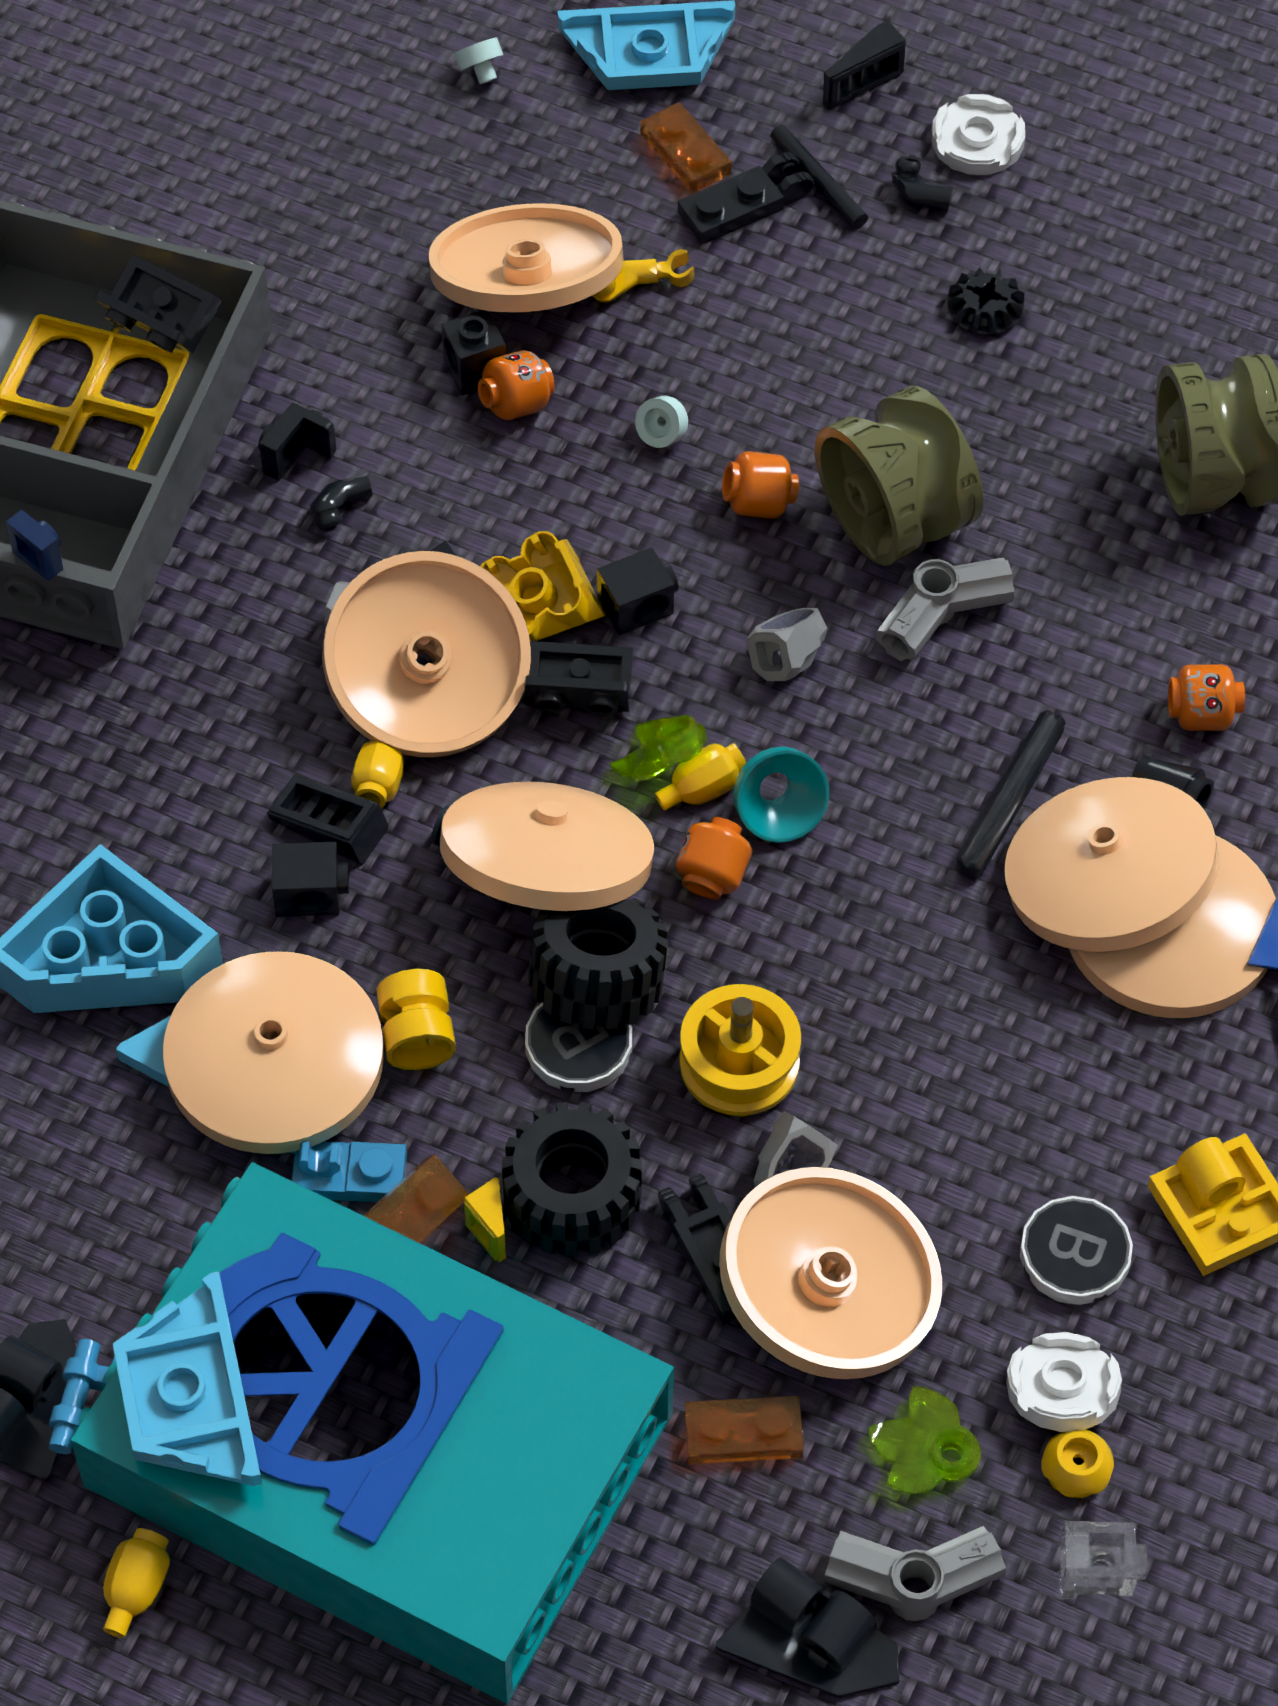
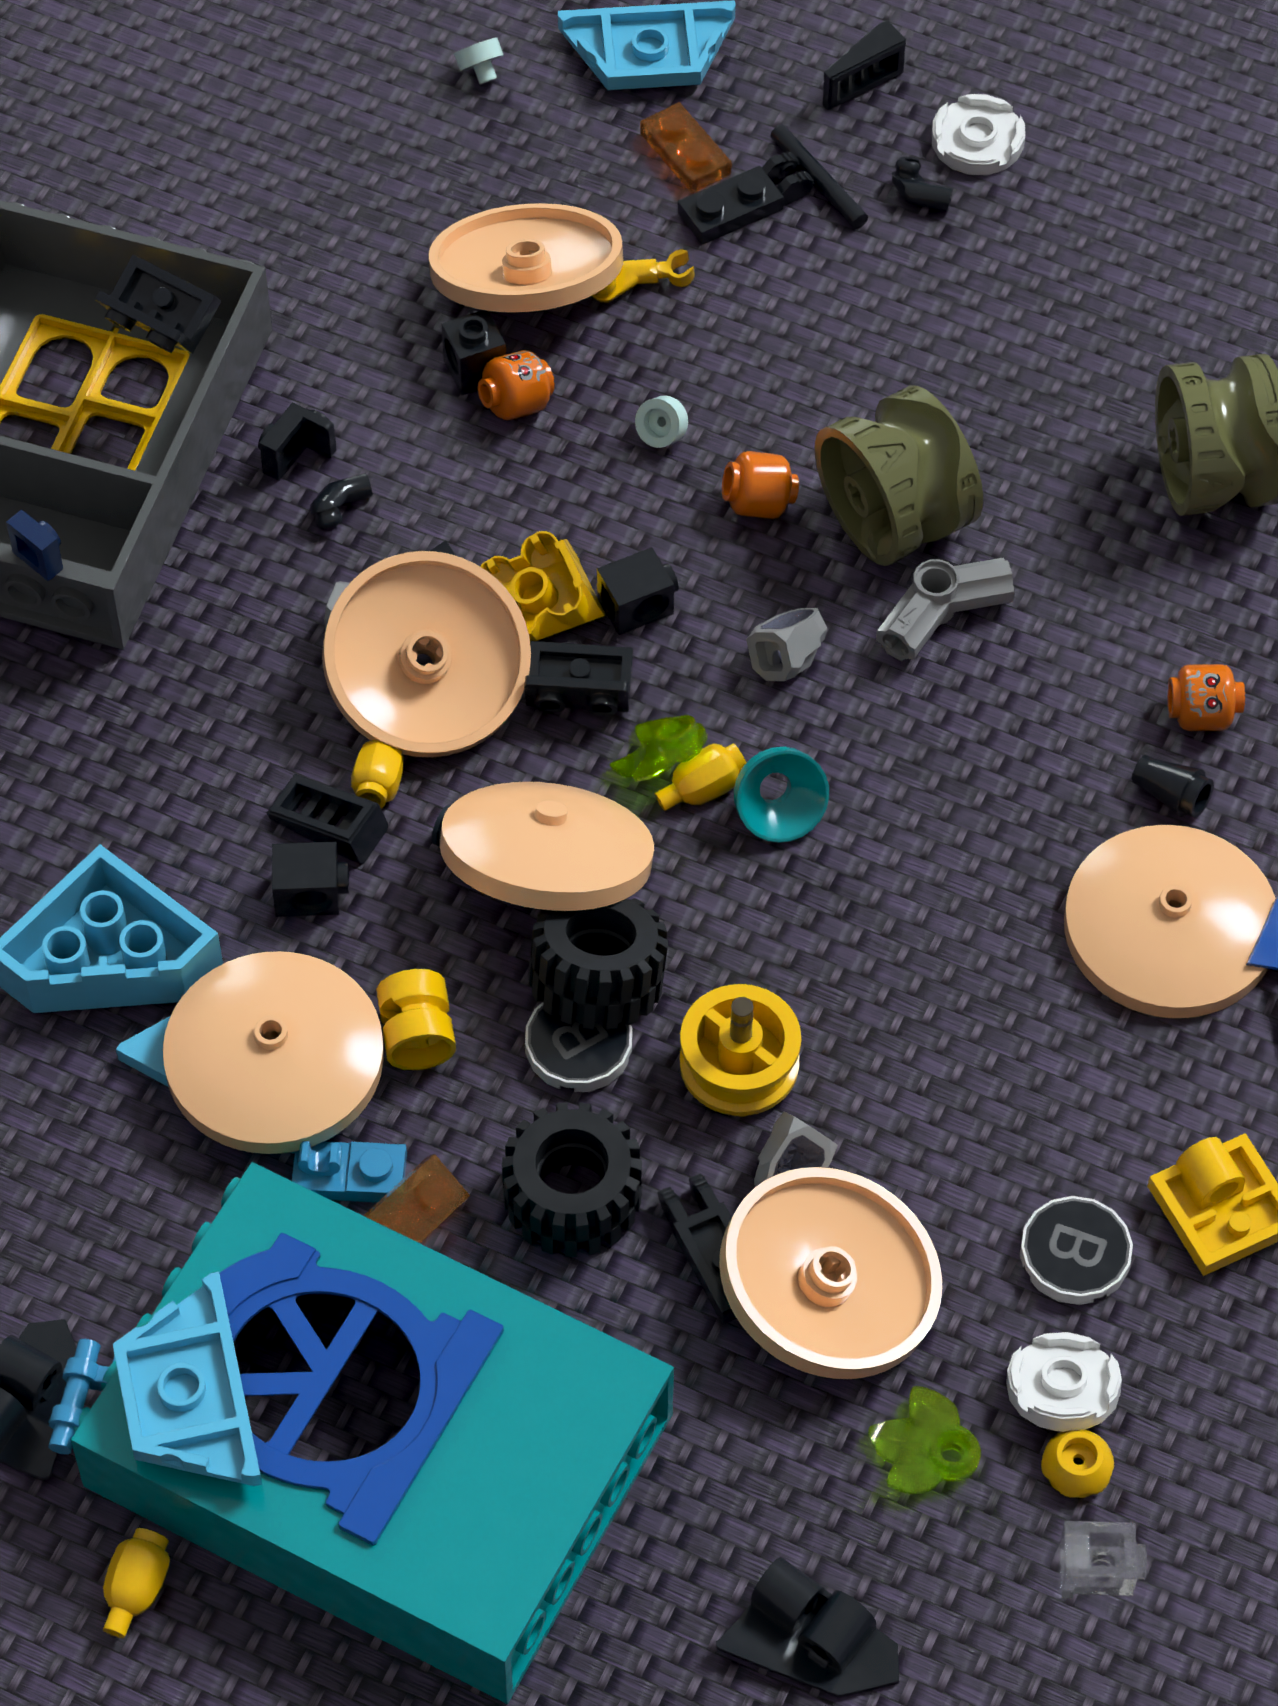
(485, 1218): yellow slope -> none
(713, 858): orange head -> none
(743, 1429): clear orange plate -> none
(947, 1569): light grey piece -> none
(997, 314): black gear -> none
(1010, 794): black axle -> none
(1111, 864): light nougat dish -> none

